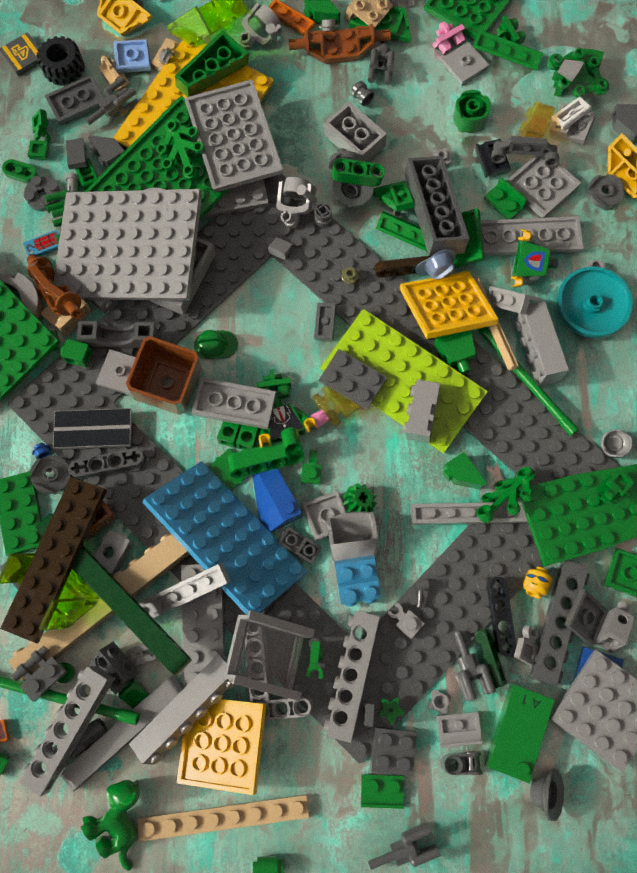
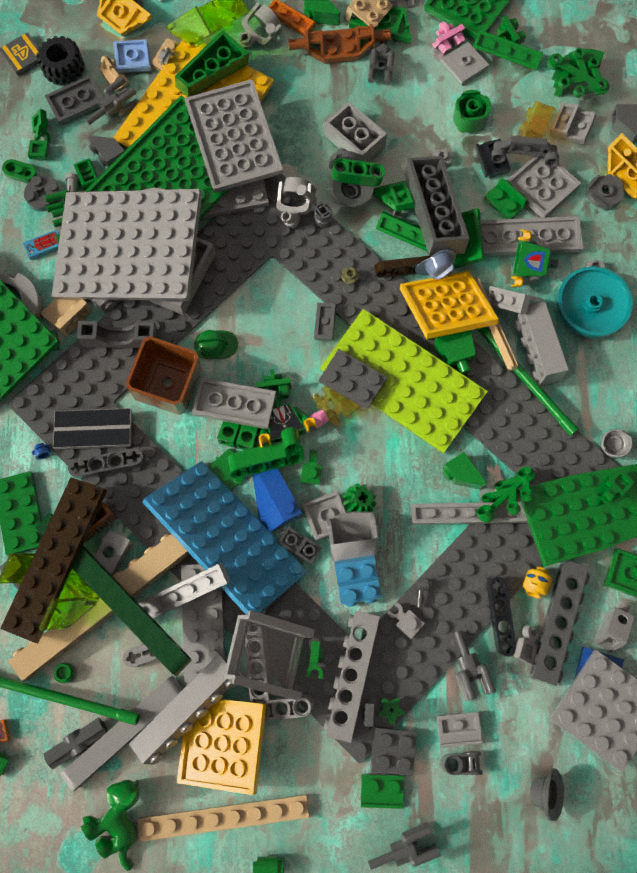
(33, 776): light grey brick -> none
(43, 678): dark grey plate -> none
(47, 464): dark grey plate -> none
(58, 298): dark orange plate -> none
(76, 153): dark grey tile -> none
(76, 353): green brick -> none
(116, 372): light grey plate -> none
(116, 664): dark grey brick -> none
(133, 693): green plate -> none
(179, 147): green plant -> none
(280, 248): light grey slope -> none
(328, 25): light grey plate -> none
(363, 94): dark grey wheel -> none
(421, 411): light grey wedge -> none
(434, 705): light grey plate -> none
(491, 657): dark green plate -> none
(519, 733): green brick -> none
(570, 69): light grey slope -> none
(573, 114): white tile -> none
(586, 617): dark grey tile -> none

